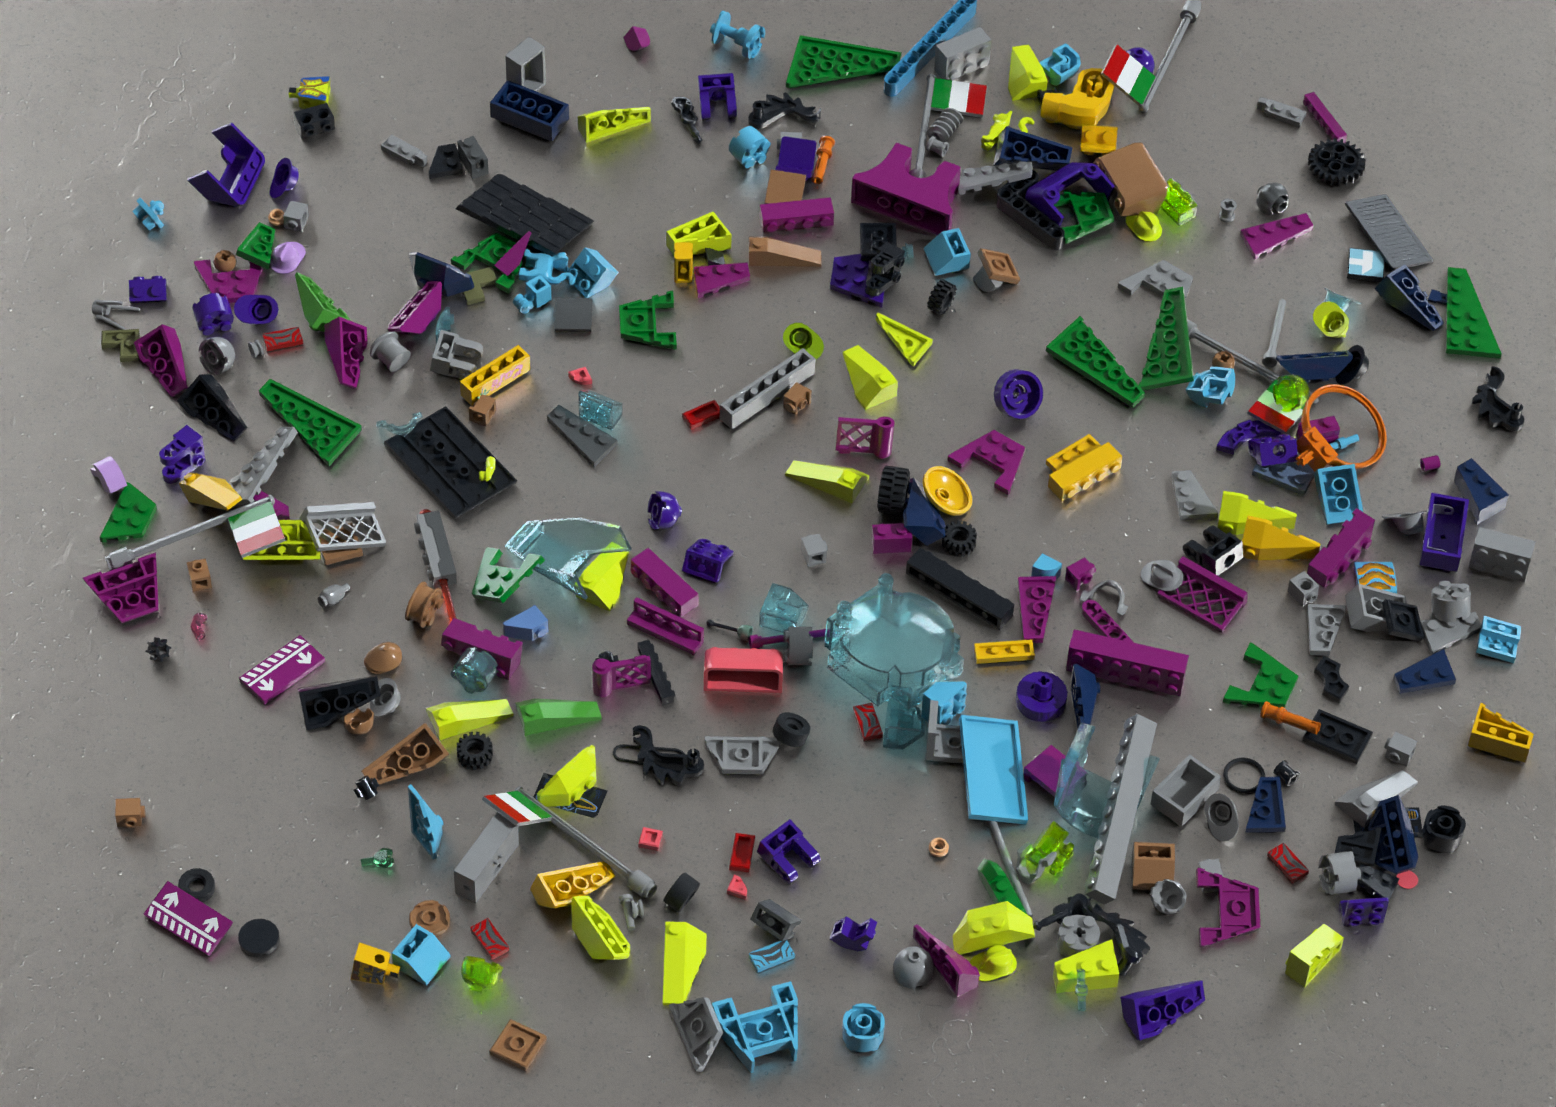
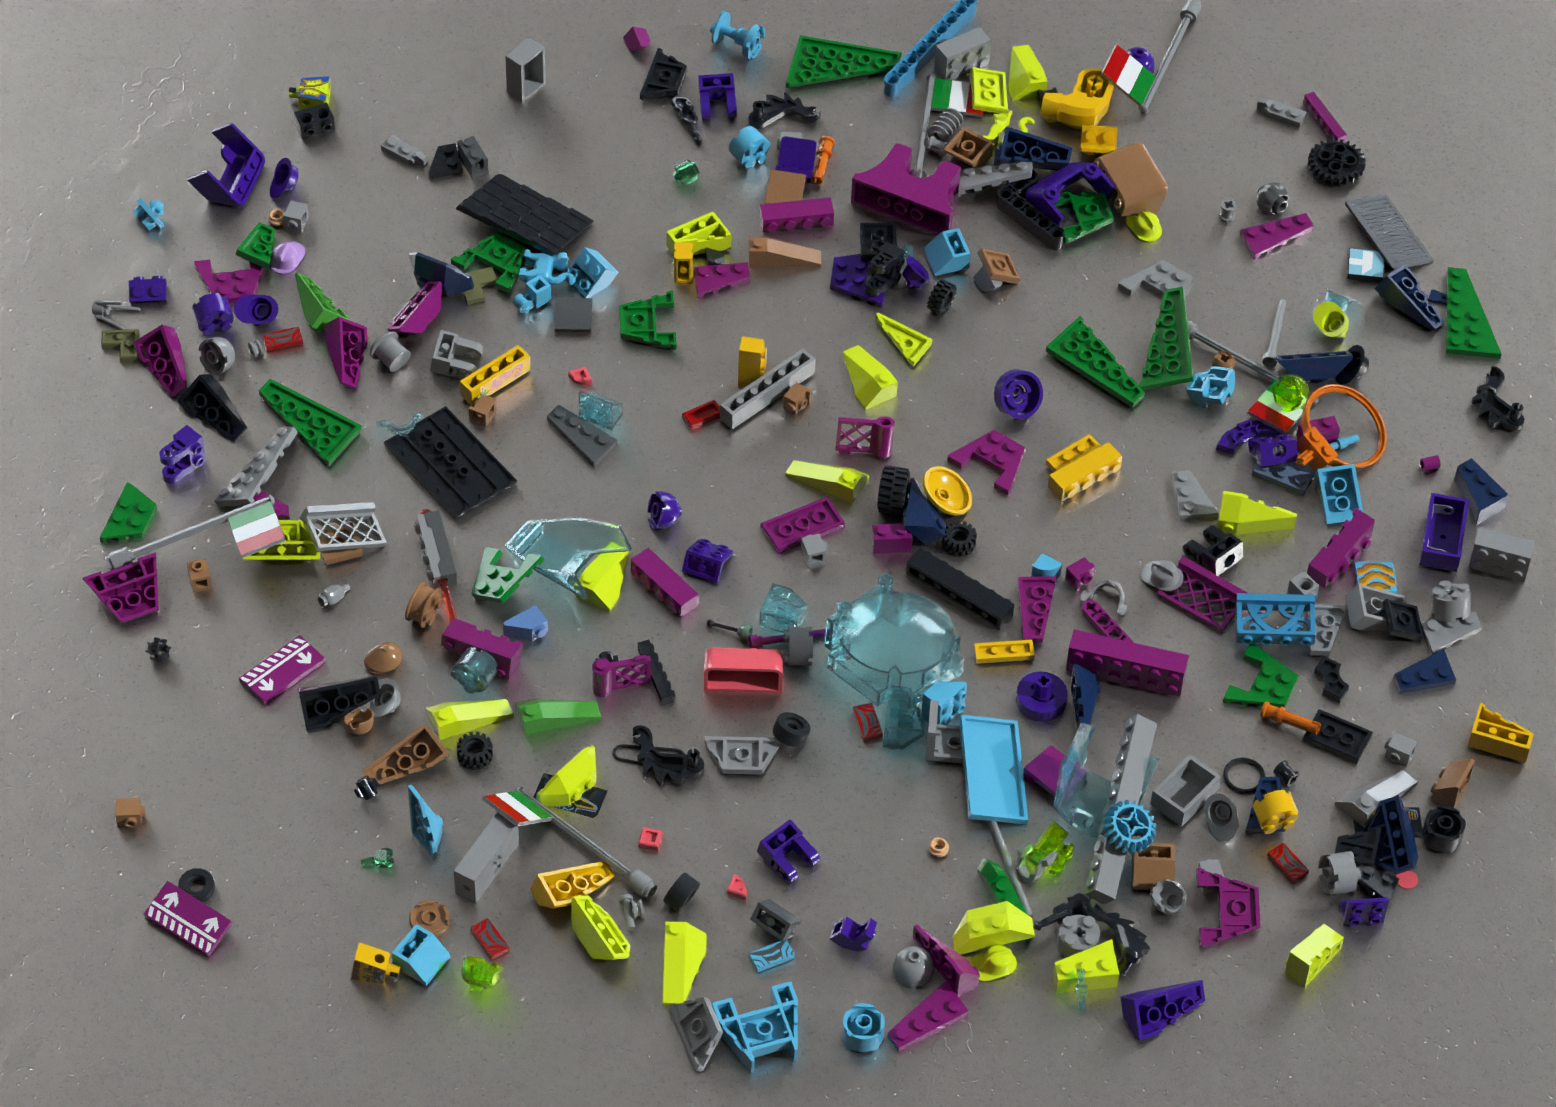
(109, 474): lavender brick -> none
(197, 621): clear pink arm -> none
(209, 491): yellow wedge -> none
(224, 261): medium nougat piece -> none
(258, 937): black tile -> none
(444, 322): clear light blue slope -> none
(490, 467): neon yellow arm -> none
(513, 257): magenta sticker -> none
(518, 1045): medium nougat tile -> none
(529, 110): dark blue brick -> none
(607, 122): neon yellow wedge -> none
(663, 77): none -> black wing
(665, 628): magenta fence -> none
(686, 172): none -> clear green head
(742, 852): red tile -> none
(751, 360): none -> yellow wedge
(800, 336): lime piece -> none
(815, 518): none -> magenta tile
(915, 273): none -> dark purple piece
(930, 1016): none -> magenta wing
(970, 148): none -> medium nougat slope
(988, 90): none -> neon yellow tile
(1061, 65): medium azure brick -> none
(1137, 820): none -> medium azure gear
(1179, 204): clear neon green brick -> none
(1266, 634): none -> dark azure fence
(1268, 542): yellow wedge -> none
(1276, 811): none -> yellow brick
(1408, 522): light grey piece -> none
(1452, 782): none -> medium nougat slope
(1498, 639): medium azure slope -> none

